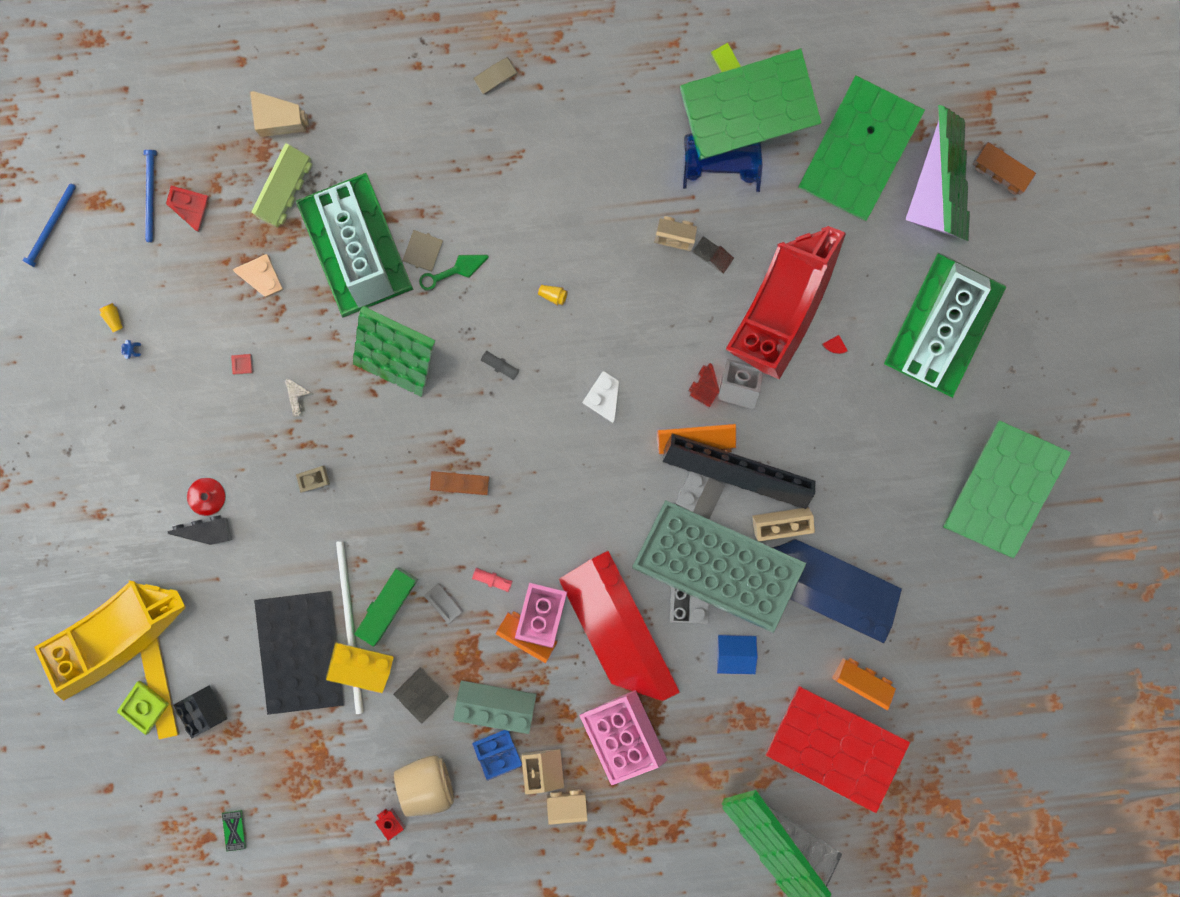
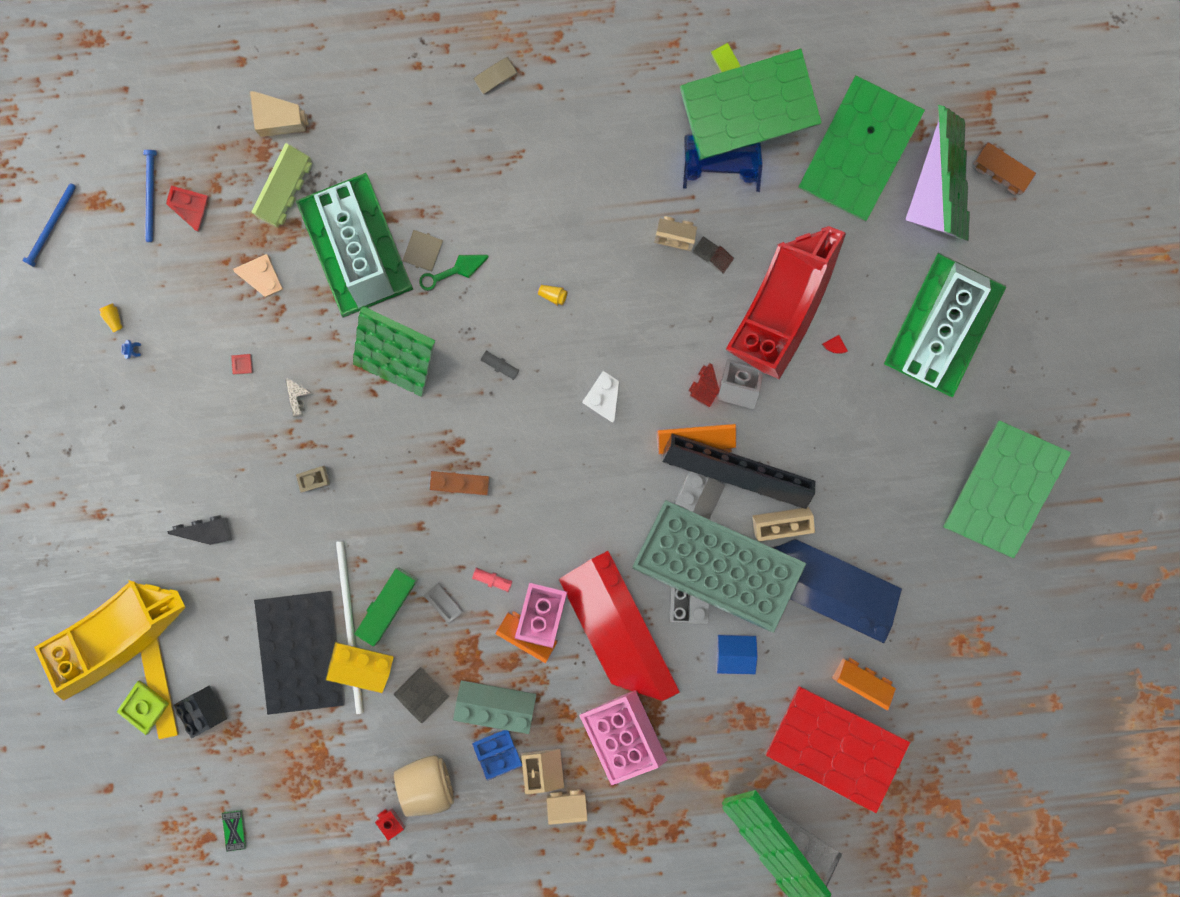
(215, 494): red dish -> none

